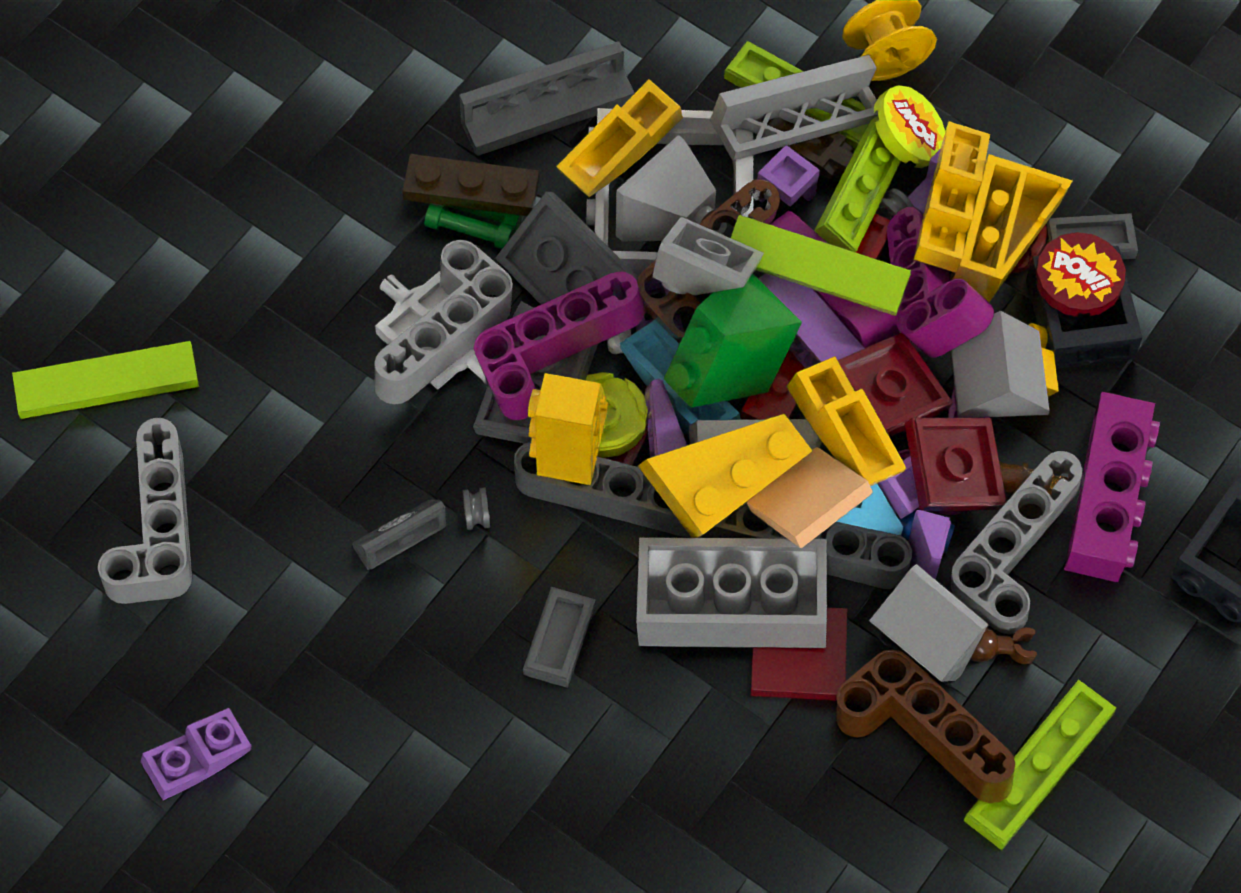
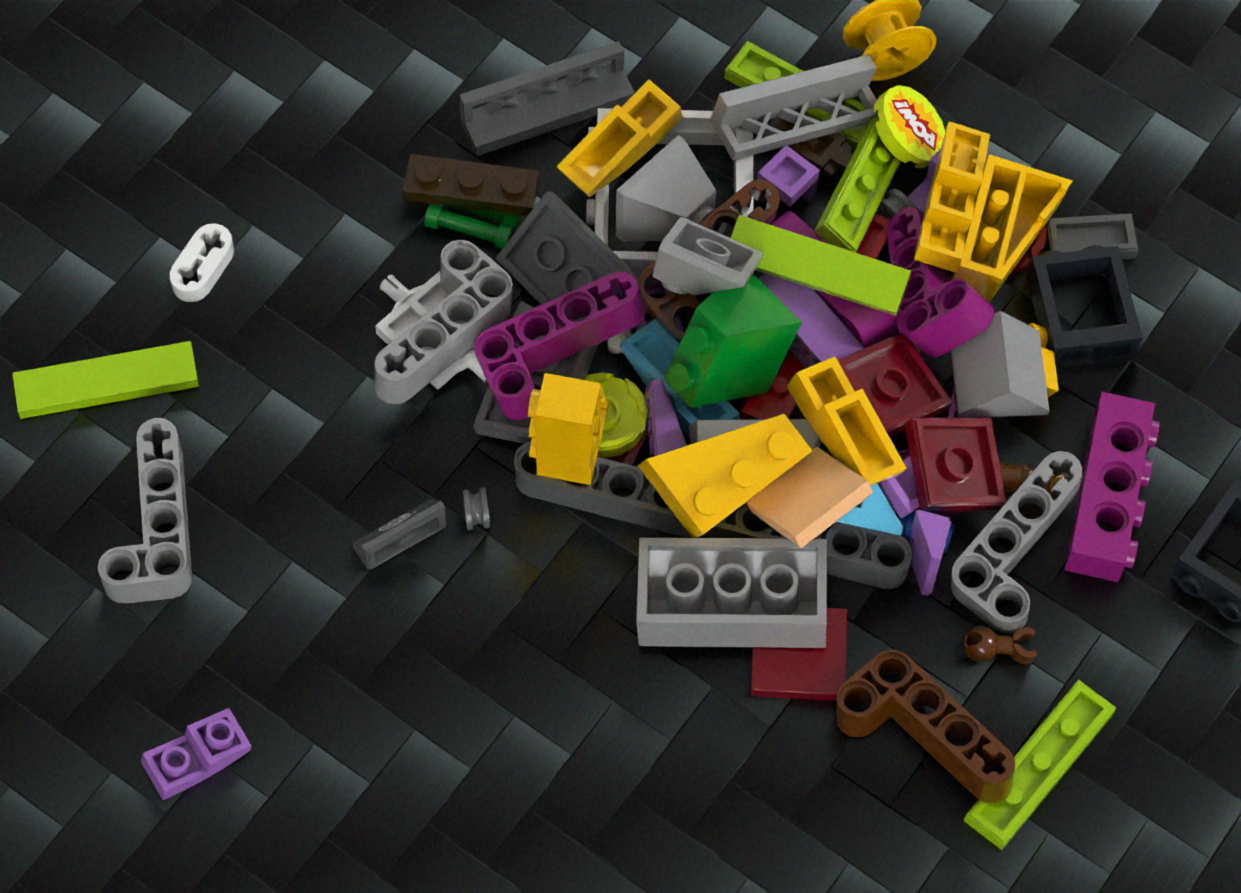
(209, 266): none -> white beam
(559, 637): dark grey tile -> none
(930, 624): light grey slope -> none
(1080, 274): tile -> none

